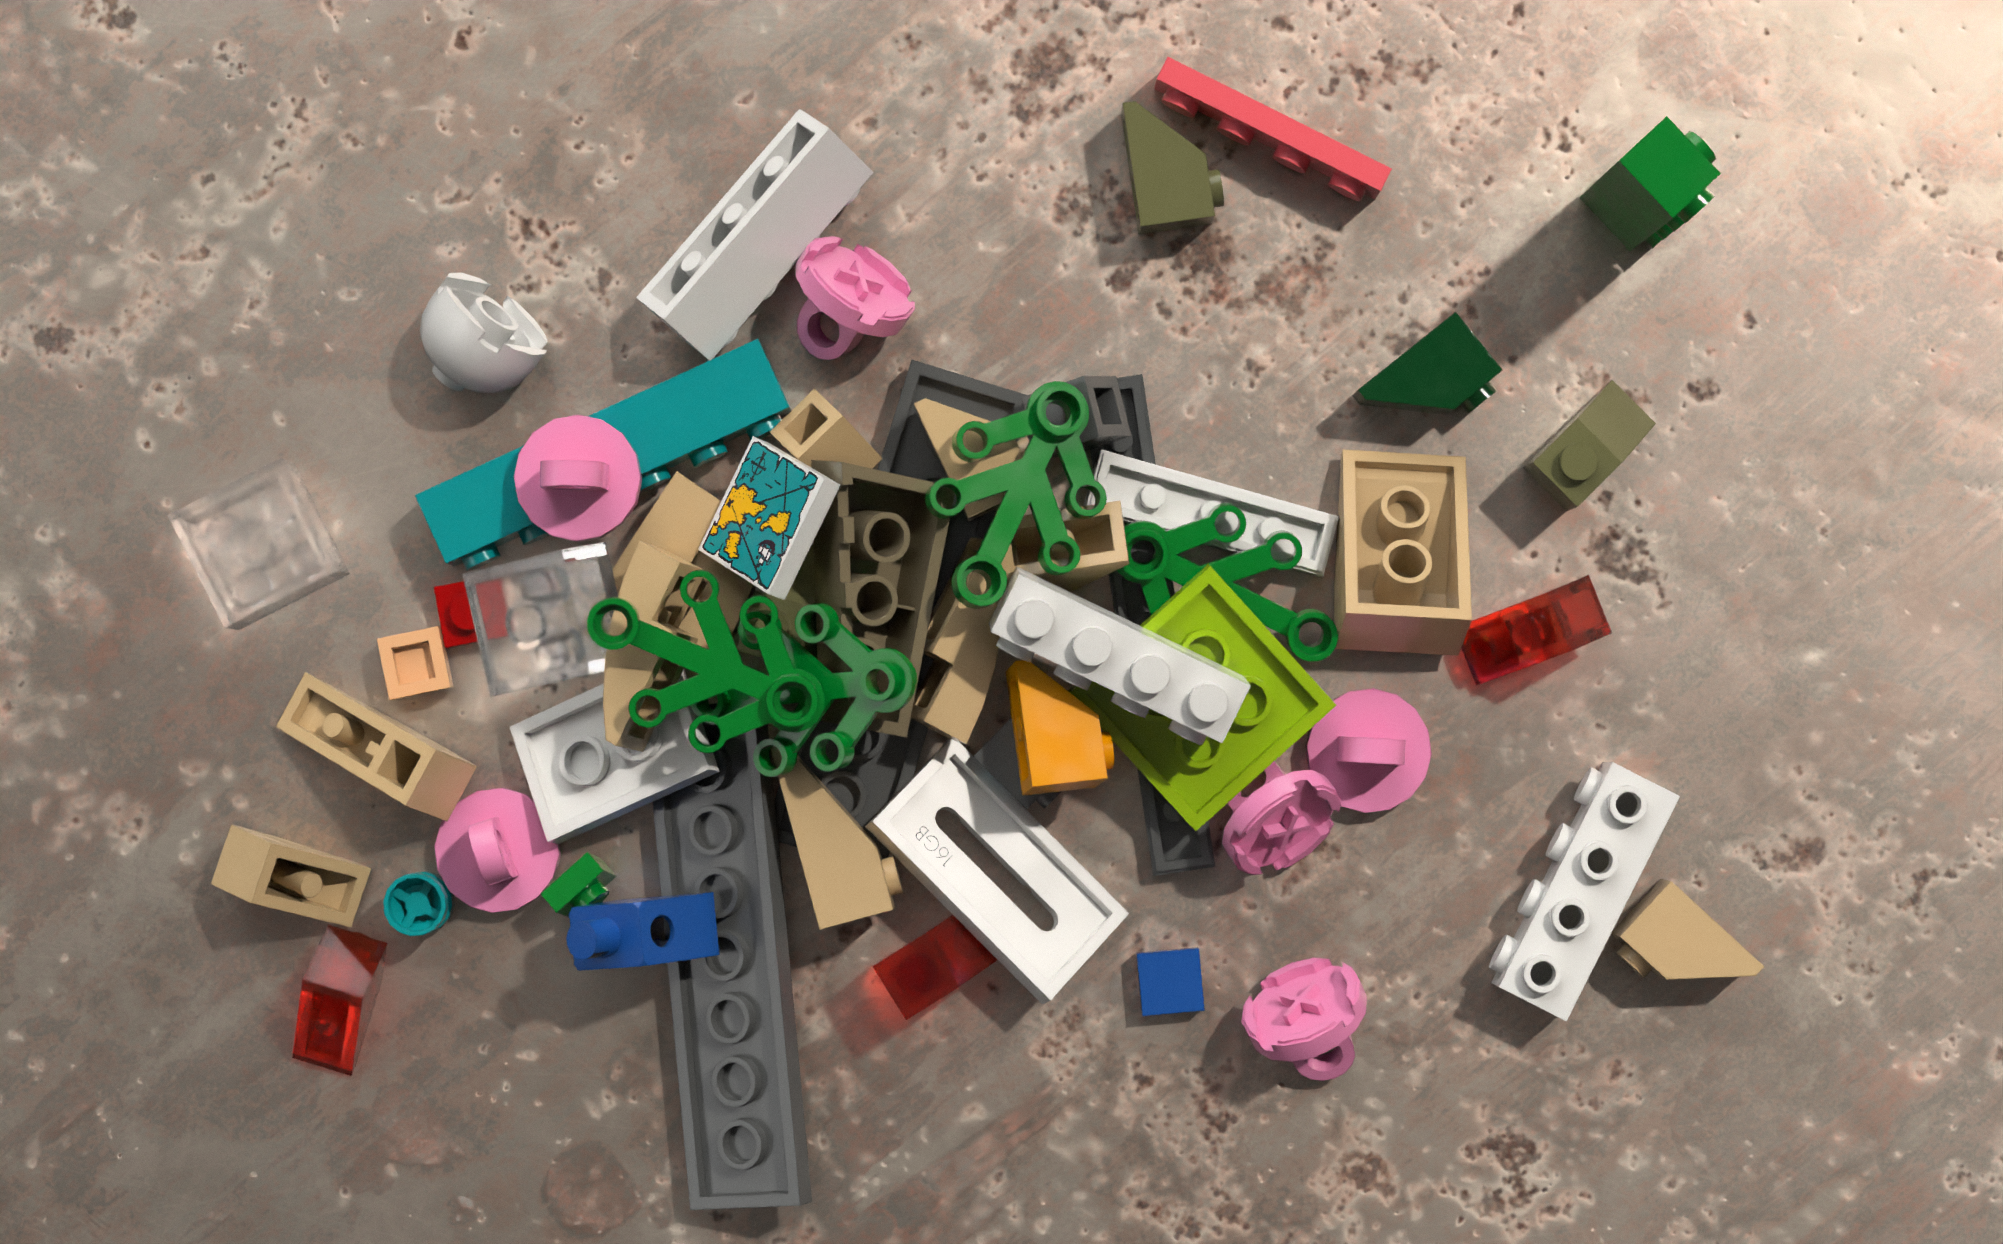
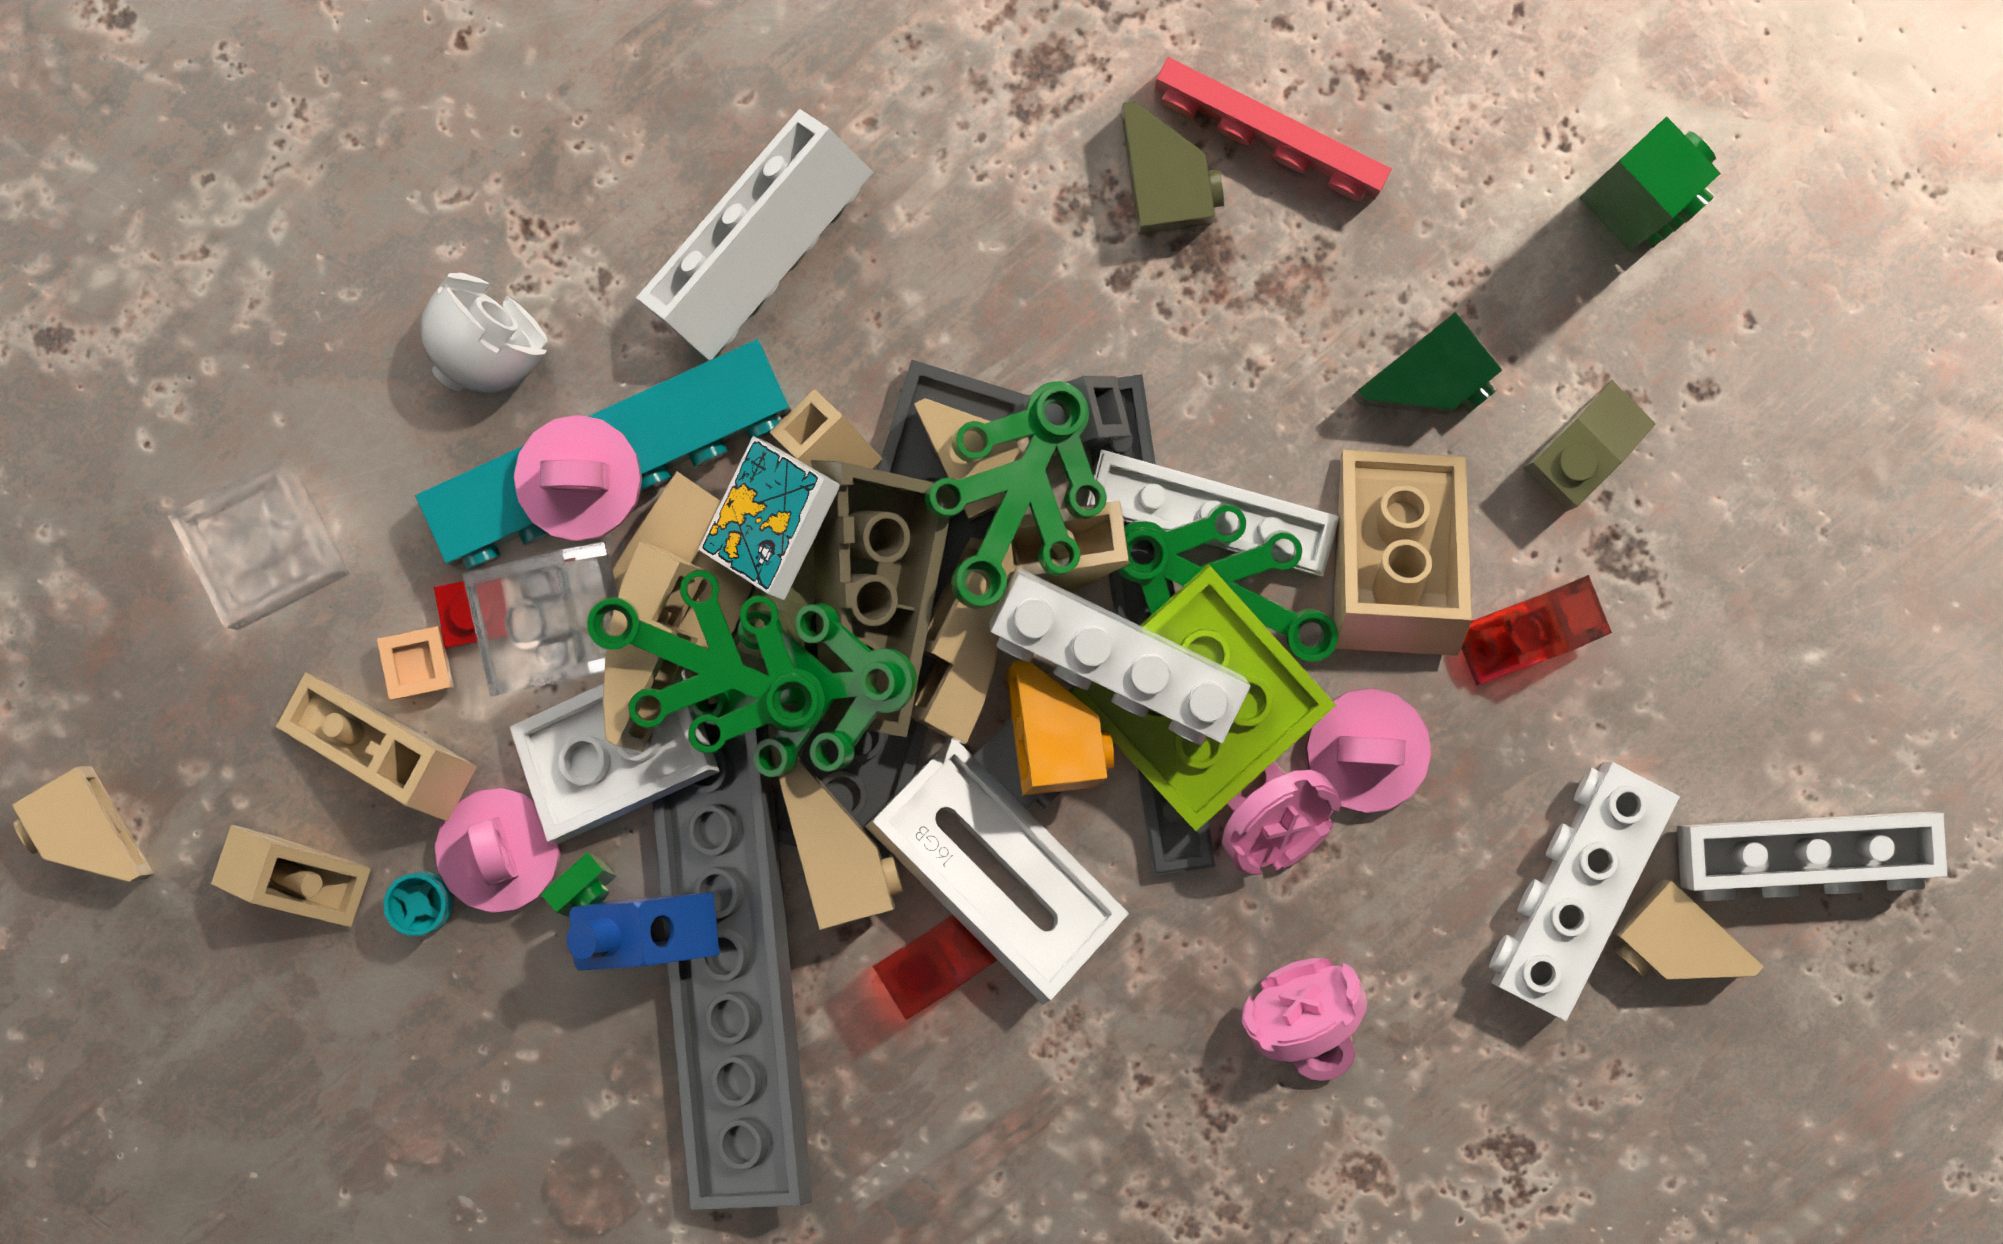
(79, 827): none -> tan slope
(338, 999): clear red slope -> none
(853, 289): bright pink tile -> none
(1170, 981): blue tile -> none
(1812, 851): none -> white brick

